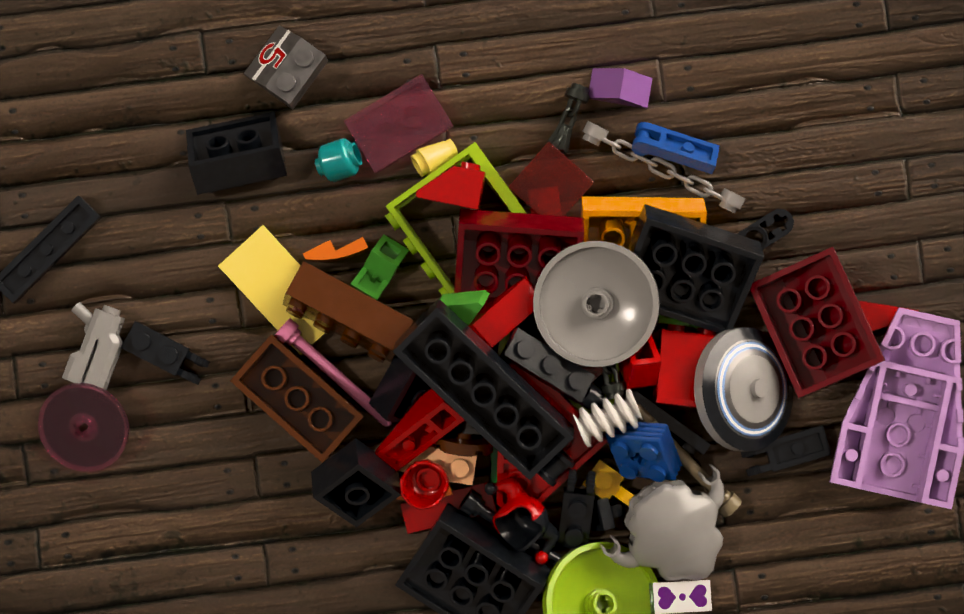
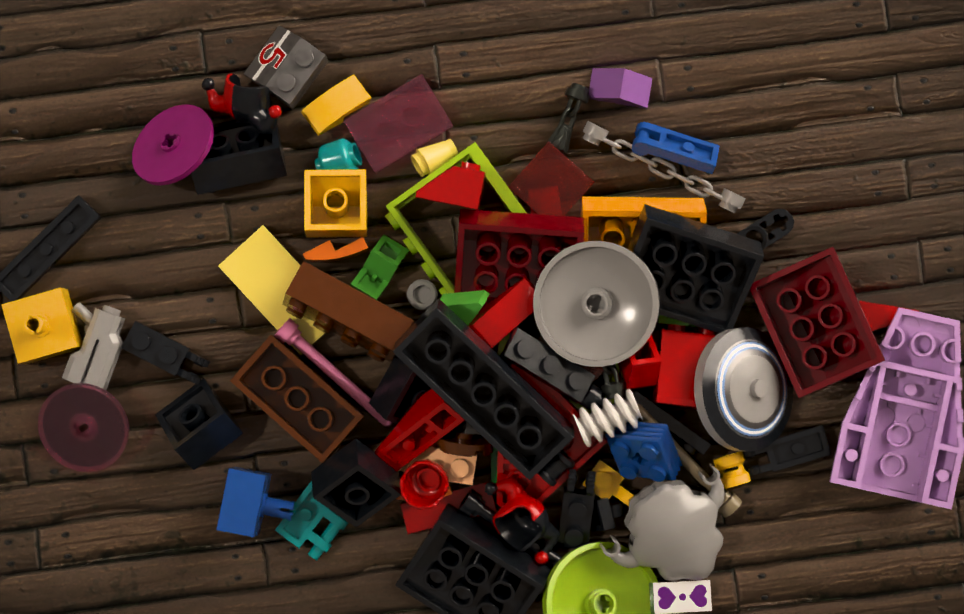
(42, 326): none -> yellow brick
(173, 144): none -> magenta piece
(198, 424): none -> black slope
(244, 103): none -> black piece
(247, 502): none -> blue brick
(305, 518): none -> teal plate
(335, 104): none -> yellow slope
(335, 203): none -> yellow slope
(422, 294): none -> light grey tile
(735, 476): none -> yellow wheel

